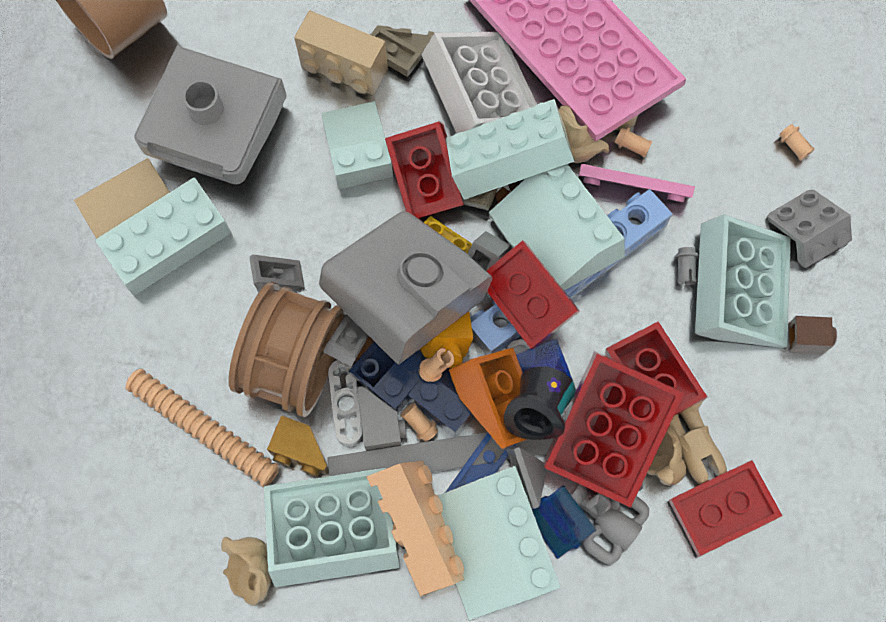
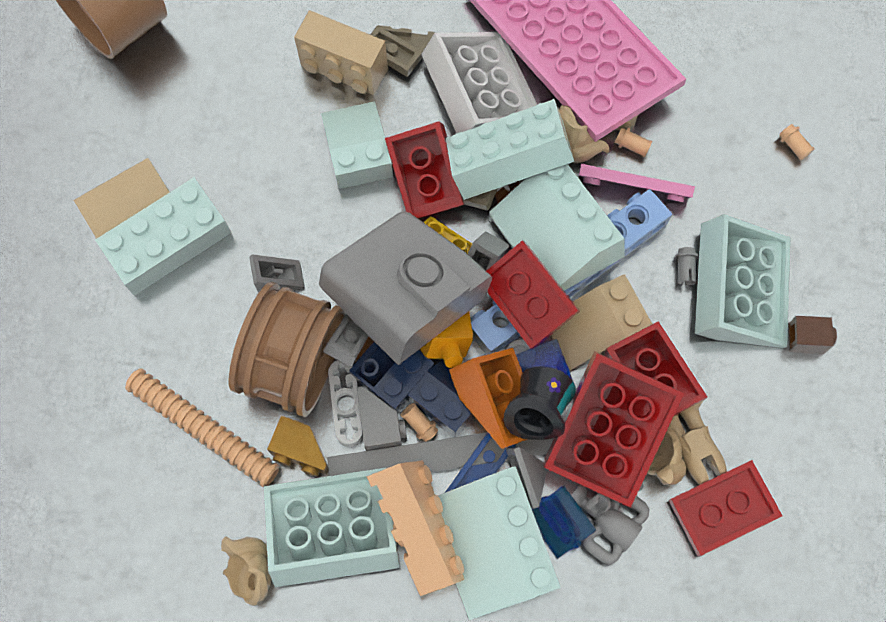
(210, 115): light grey piece -> none
(432, 368): light nougat pin -> none
(604, 318): none -> tan slope
(814, 224): light grey bracket -> none

